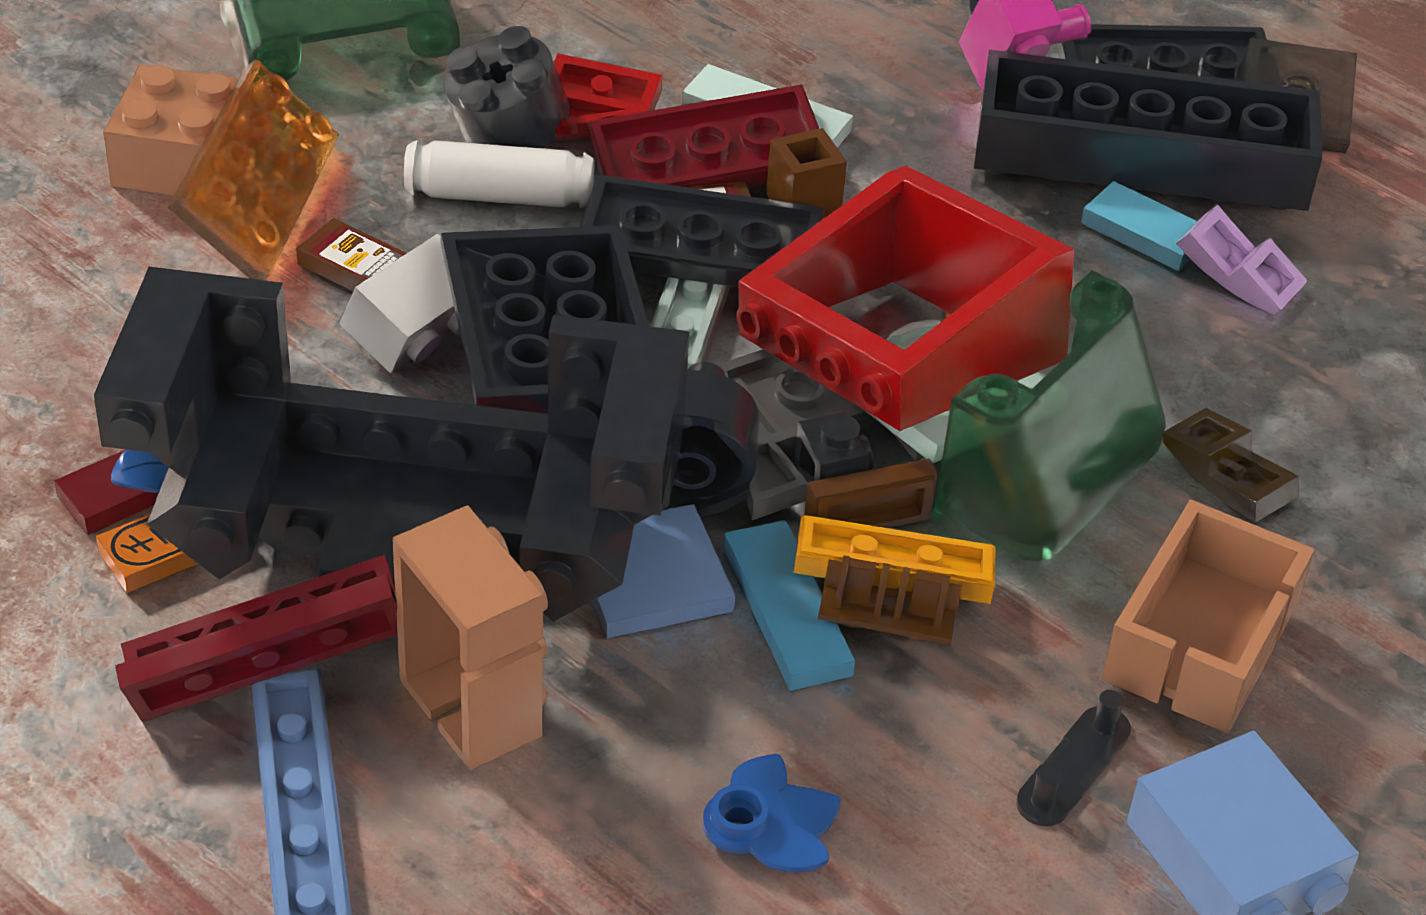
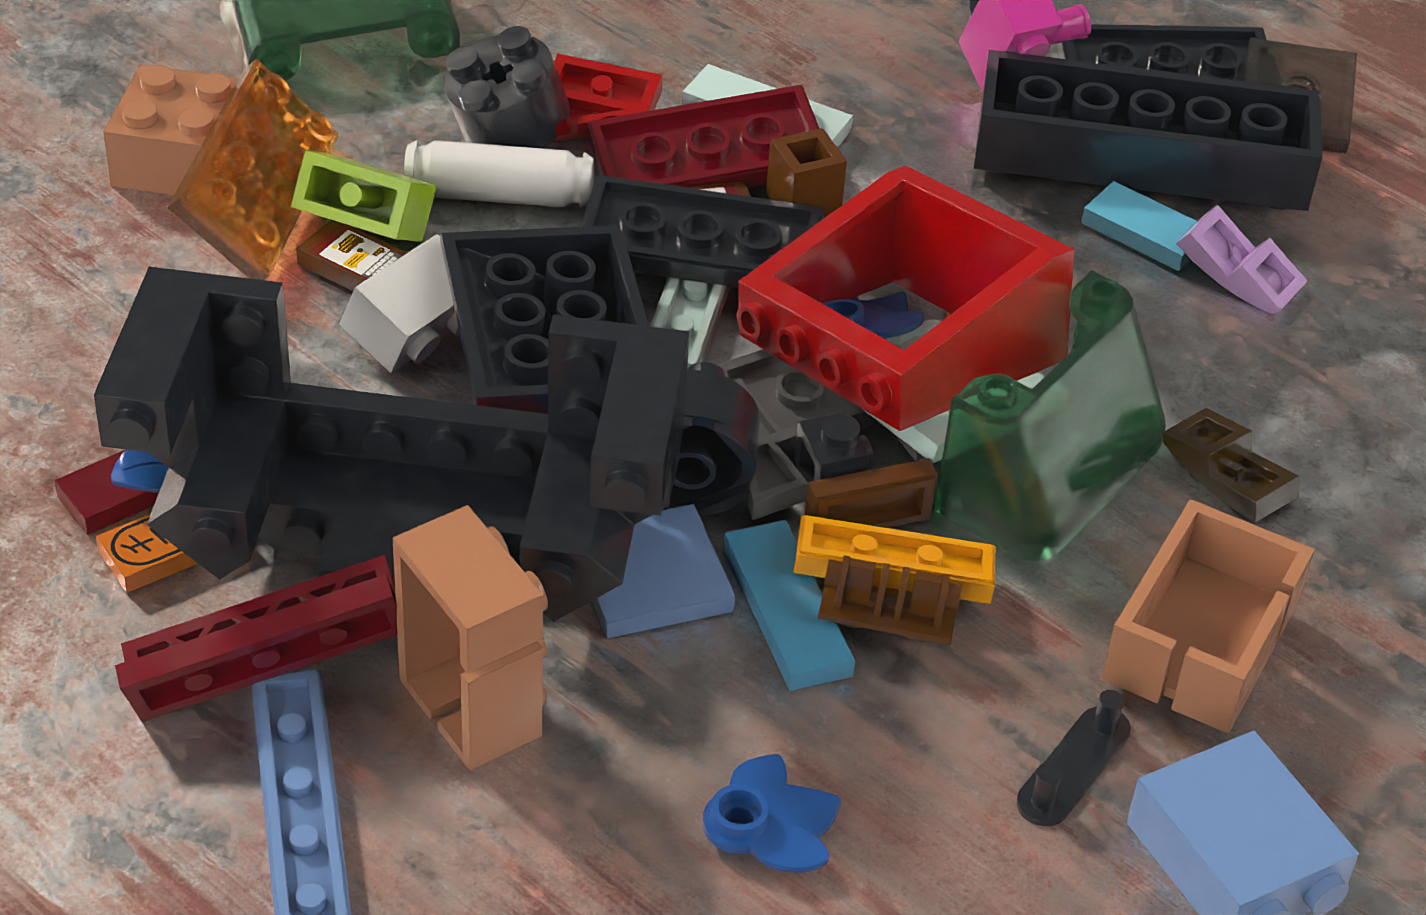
(363, 196): none -> lime brick
(883, 316): none -> blue plate

